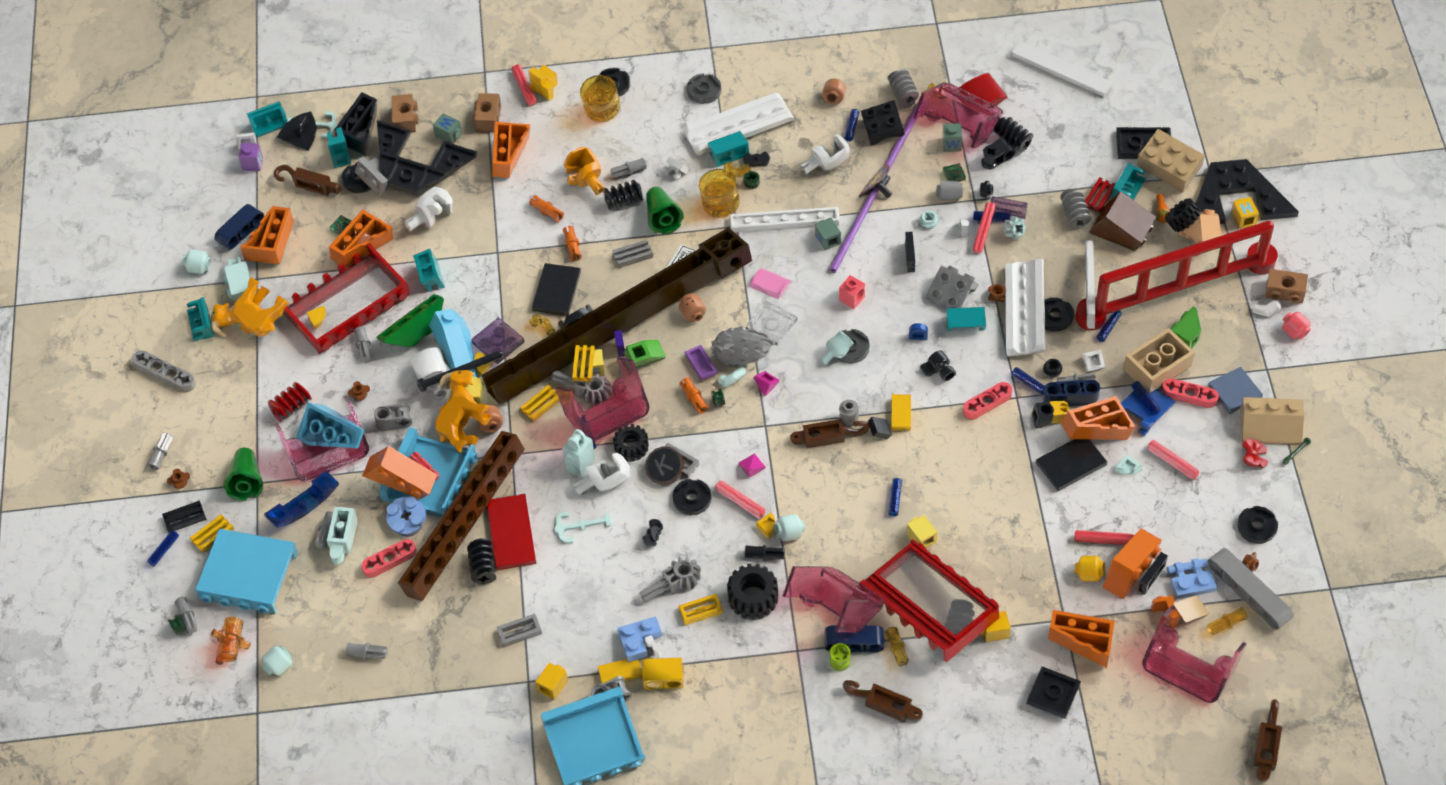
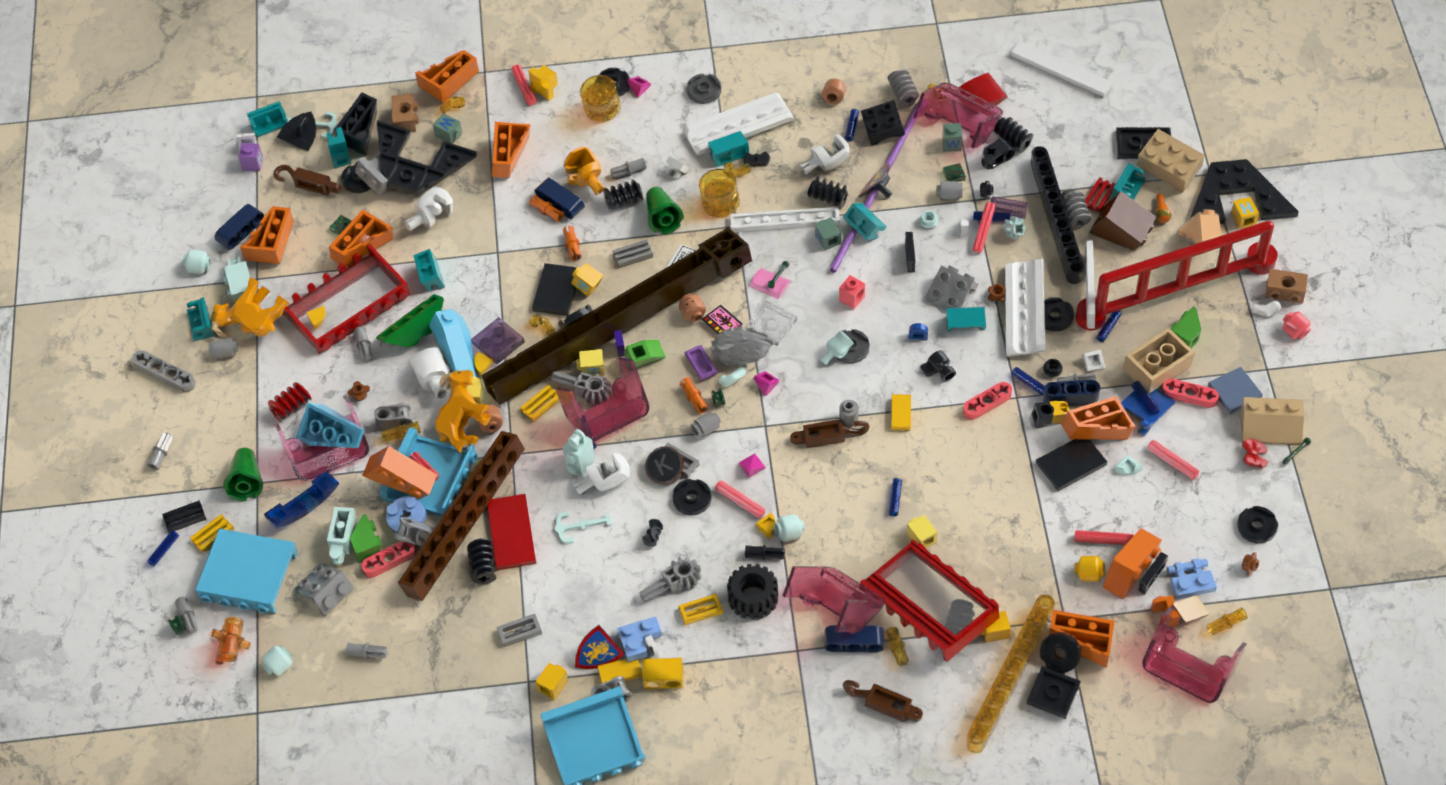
(178, 483): dark orange plate -> none
(223, 348): none -> light grey brick
(321, 540): light grey axle -> none
(325, 587): none -> light grey bracket
(363, 539): none -> bright green slope
(399, 432): none -> clear yellow axle
(412, 531): none -> light grey piece
(423, 384): black bar -> none
(449, 76): none -> orange wedge
(452, 102): none -> clear yellow arm
(487, 112): medium nougat brick -> none
(560, 197): none -> dark blue beam
(584, 350): yellow tile -> none
(586, 279): none -> yellow brick
(597, 649): none -> shield
(631, 433): black tyre -> none
(638, 85): none -> dark pink slope
(705, 424): none -> light grey brick
(721, 320): none -> piece
(751, 184): dark green bush -> none
(771, 284): none -> hinge
(828, 192): none -> black piece
(842, 653): lime wheel -> none
(864, 221): none -> teal hinge
(879, 427): black tile -> none
(1007, 680): none -> clear yellow beam
(1057, 215): none -> black beam
(1068, 644): none -> black tile
(1183, 215): black tyre -> none
(1250, 588): light grey beam -> none
(1268, 740): reddish brown piece -> none

